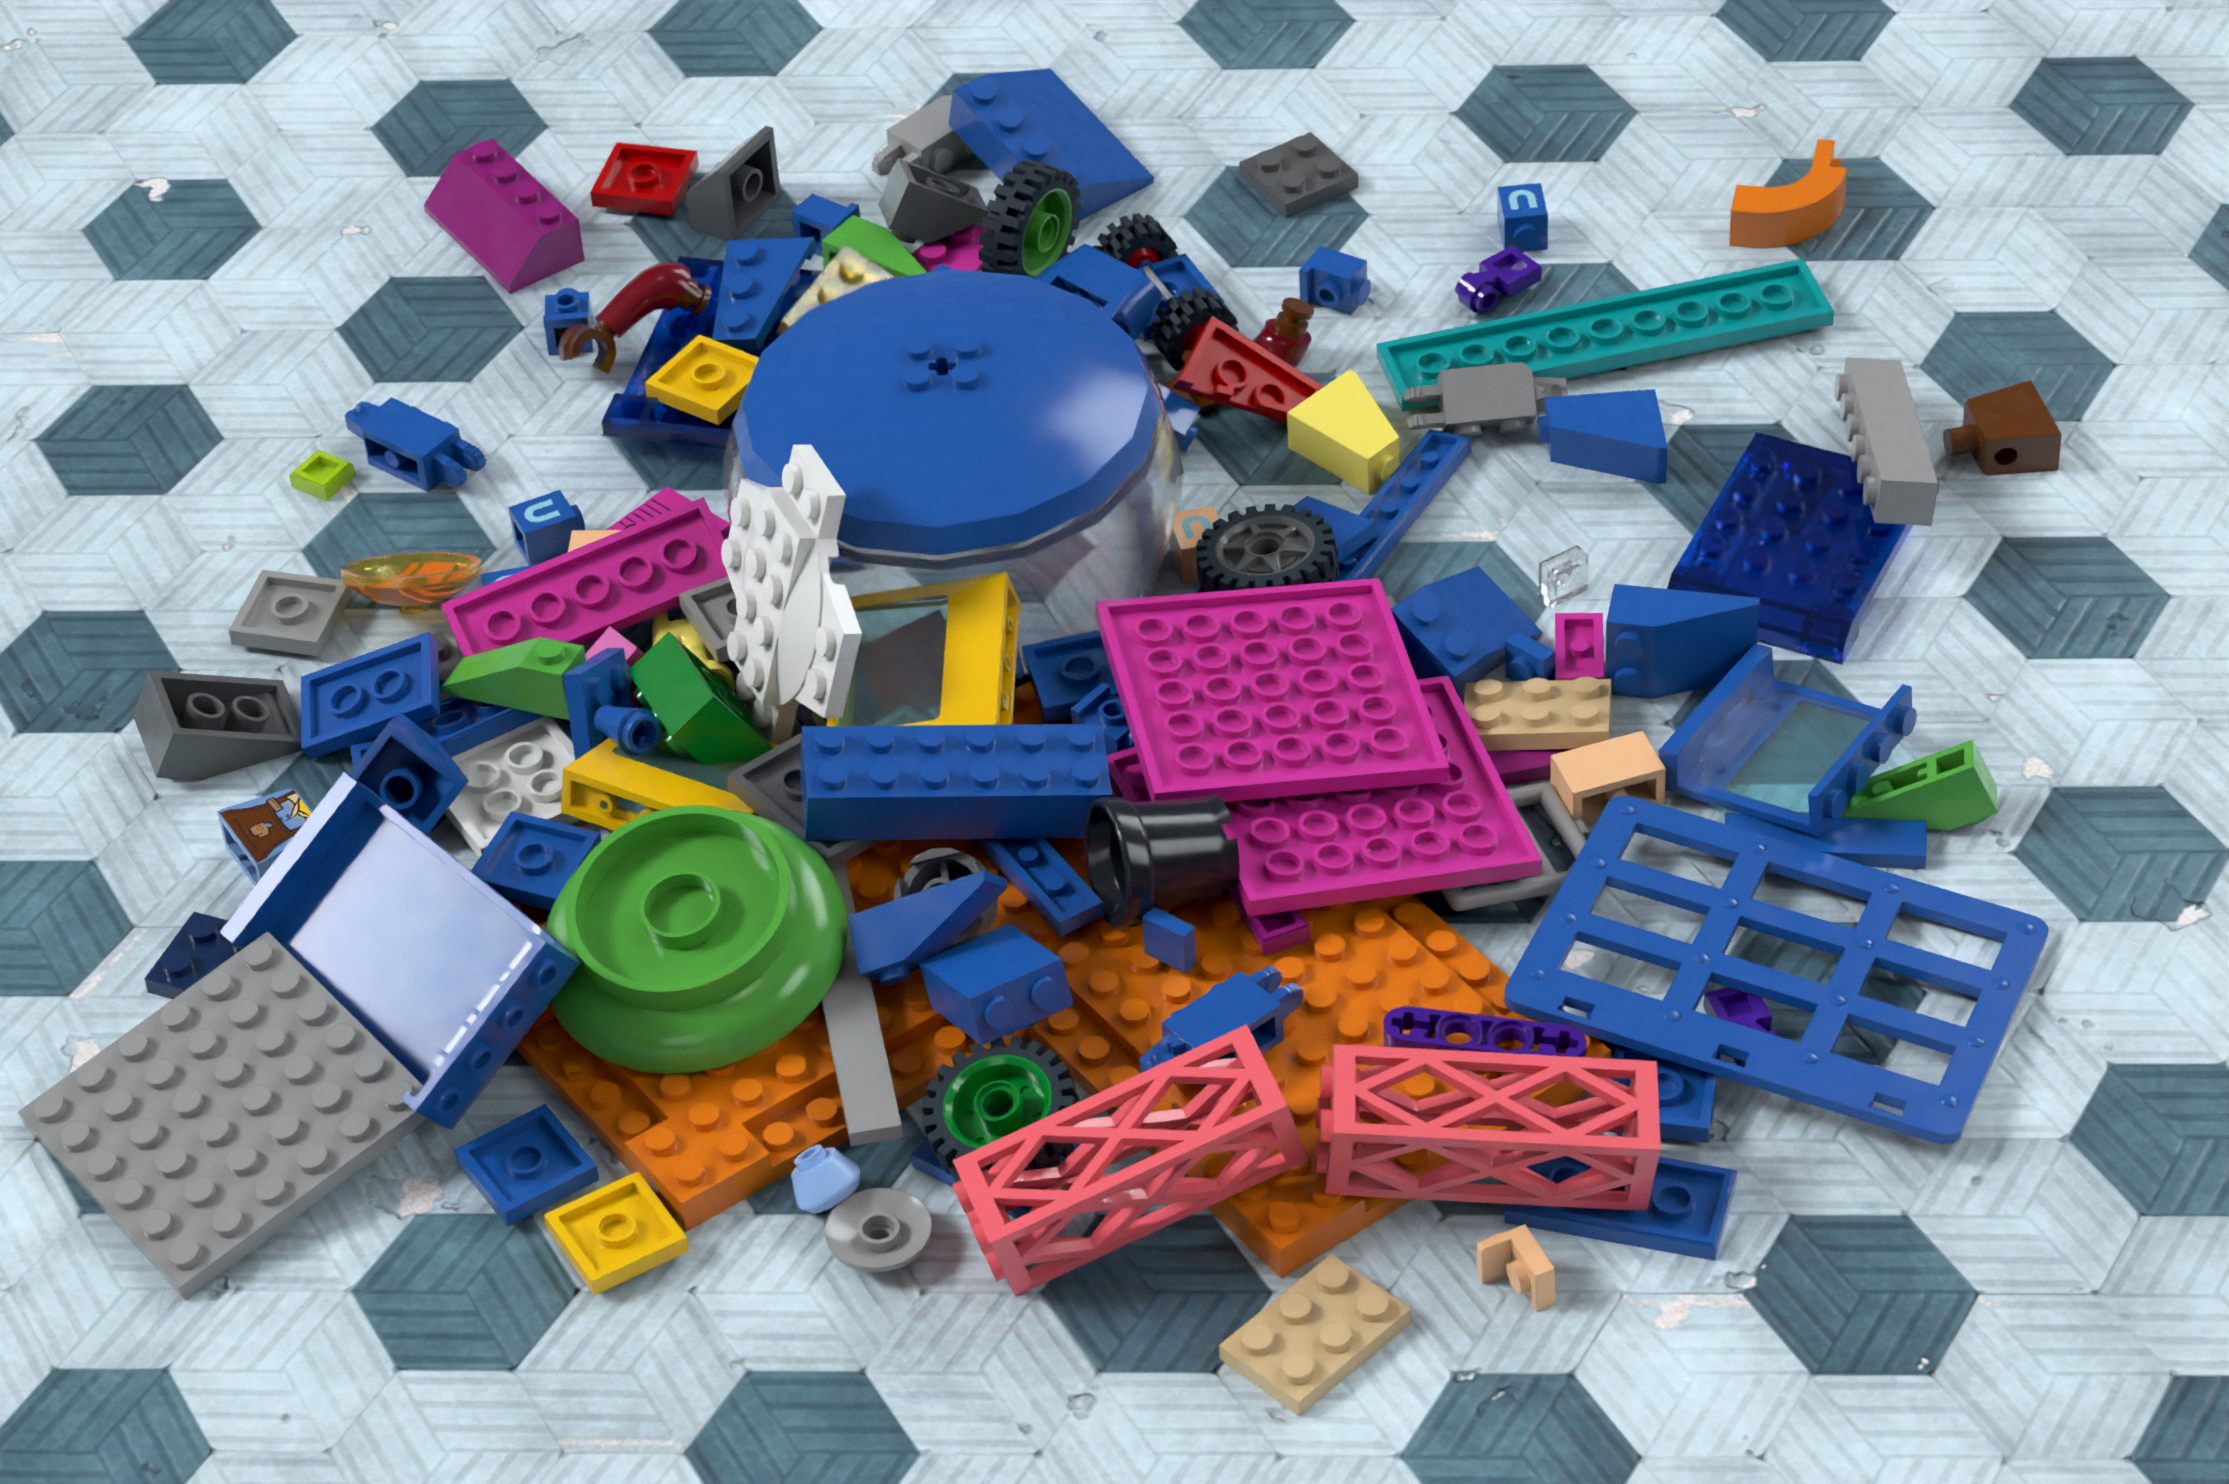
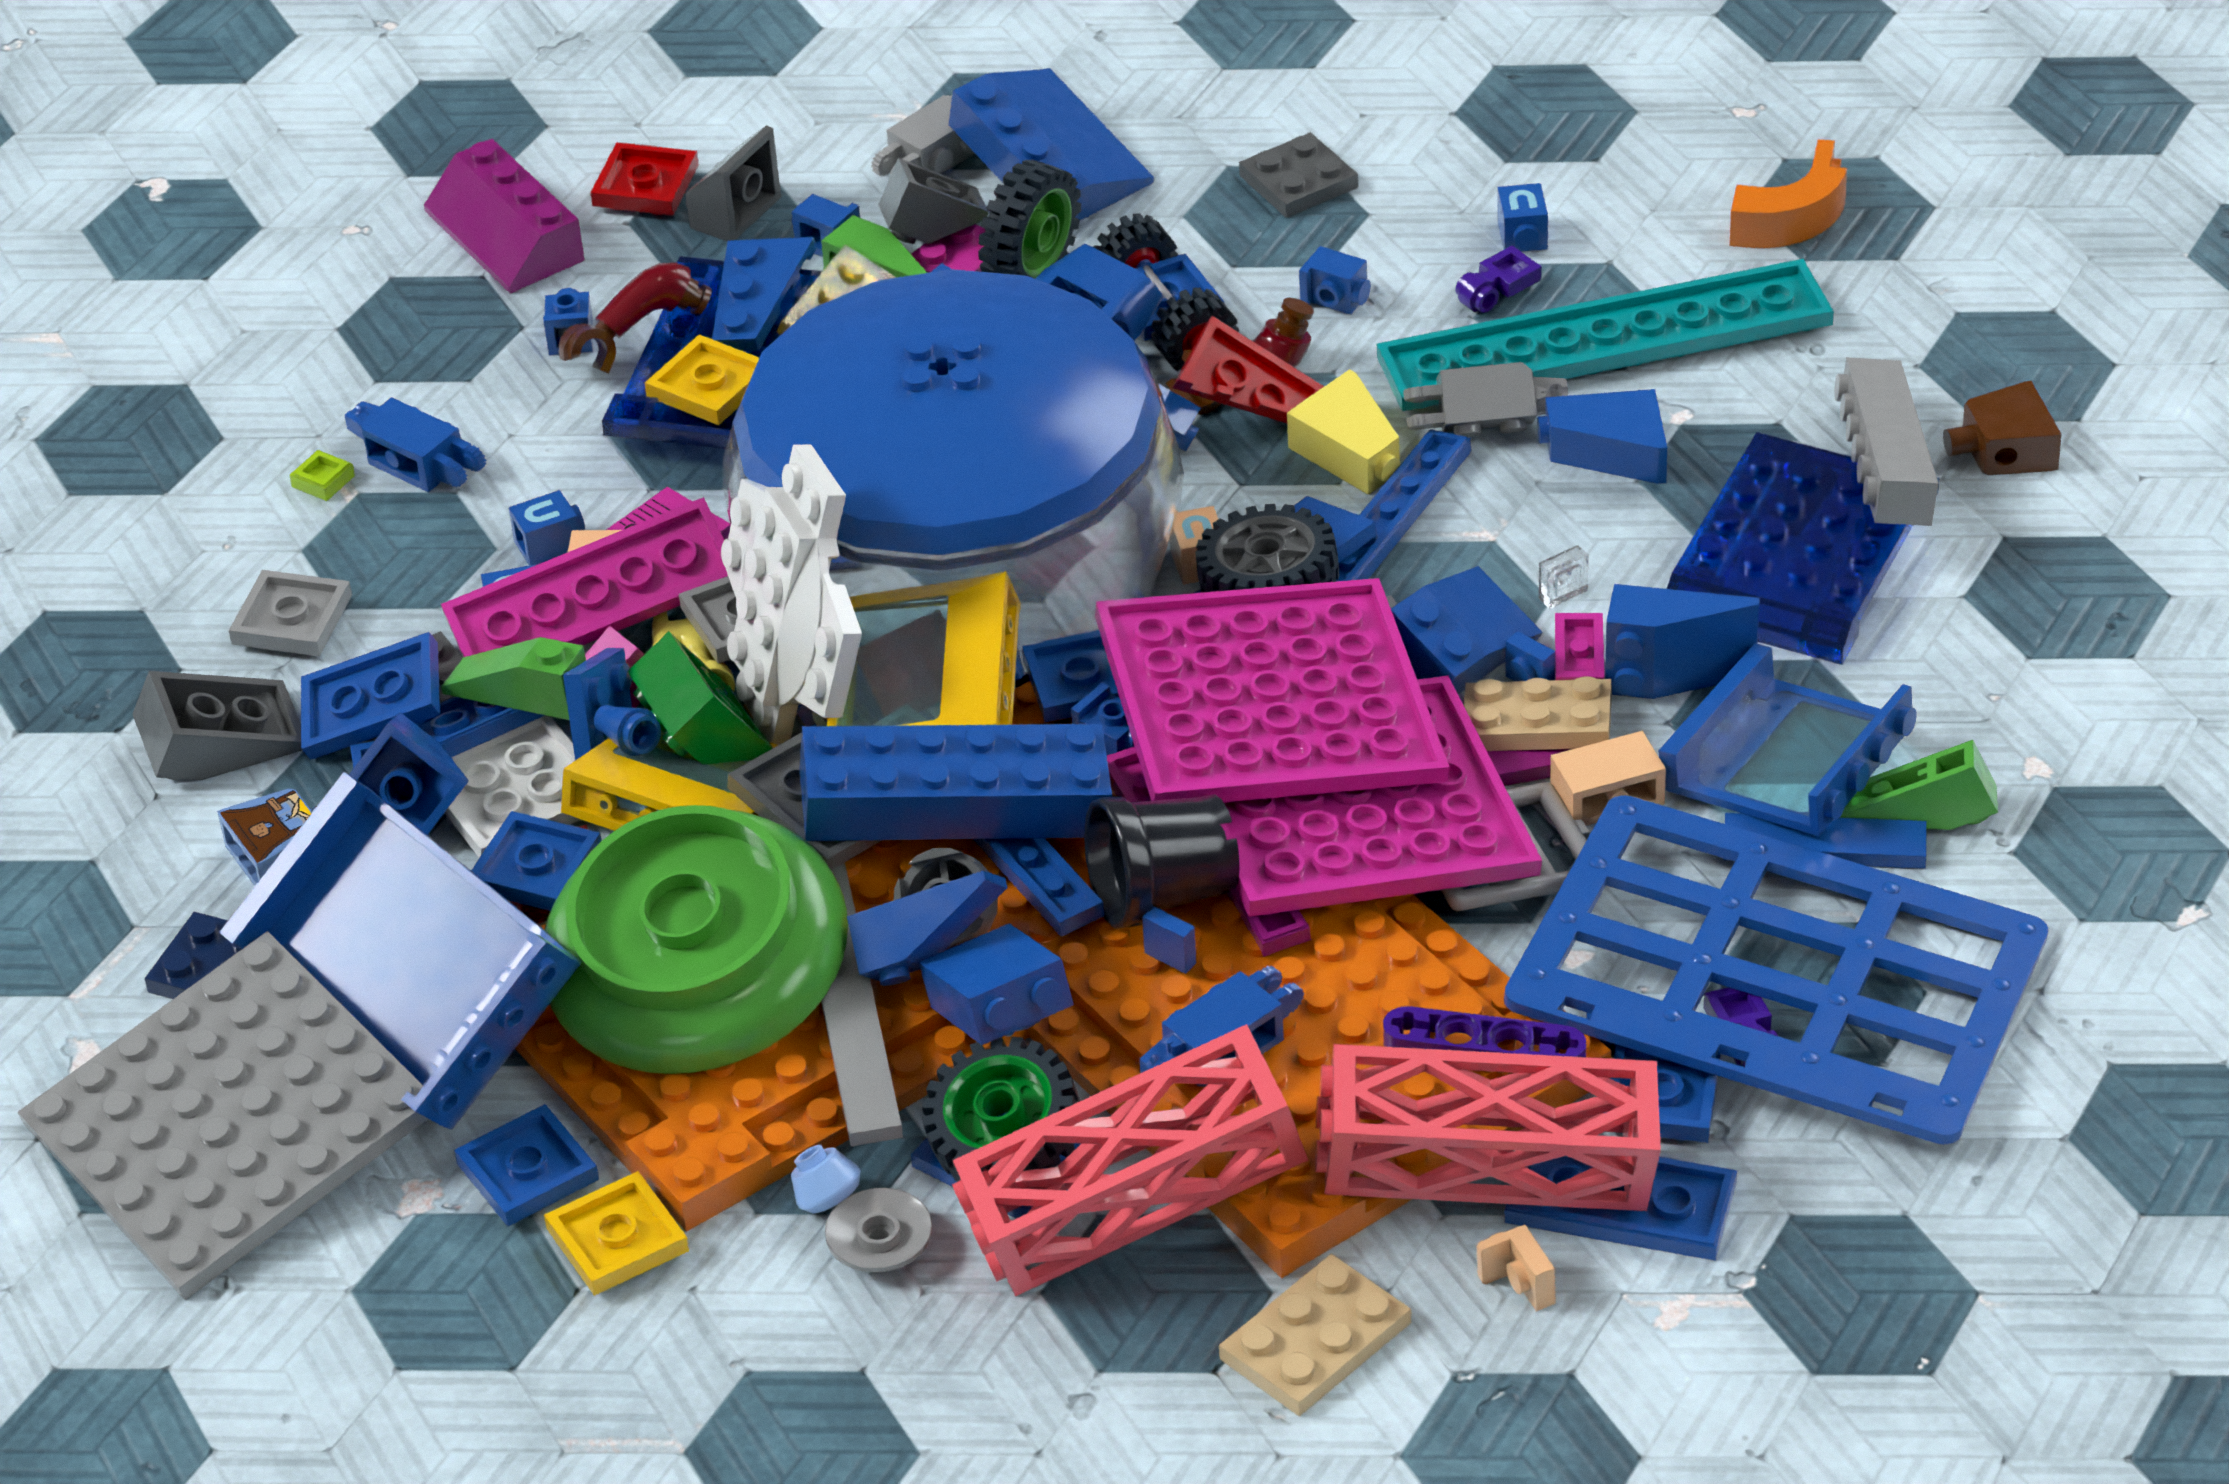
(411, 578): clear yellow dish -> none

